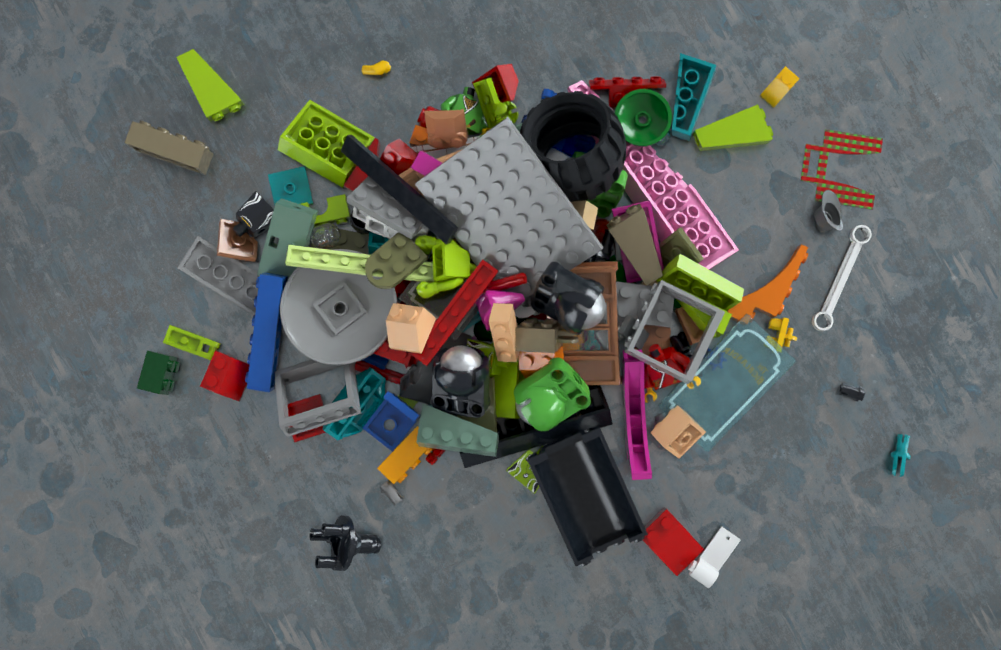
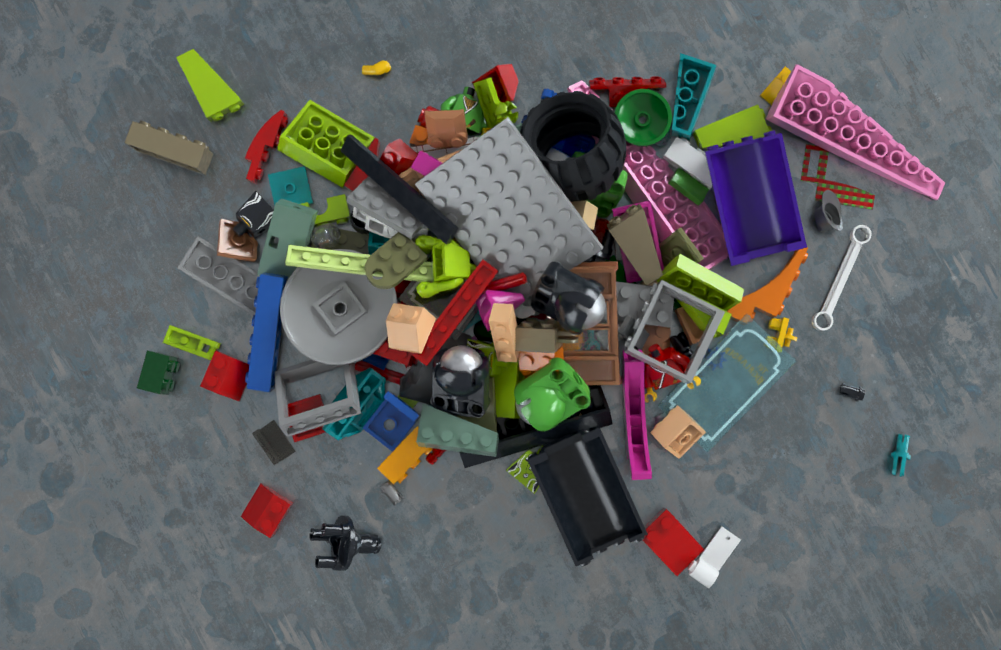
(265, 139): none -> red slope
(266, 510): none -> red slope
(274, 442): none -> clear smoke panel
(688, 186): none -> bright green tile
(690, 160): none -> white brick
(755, 197): none -> dark purple cylinder
(826, 118): none -> bright pink wedge

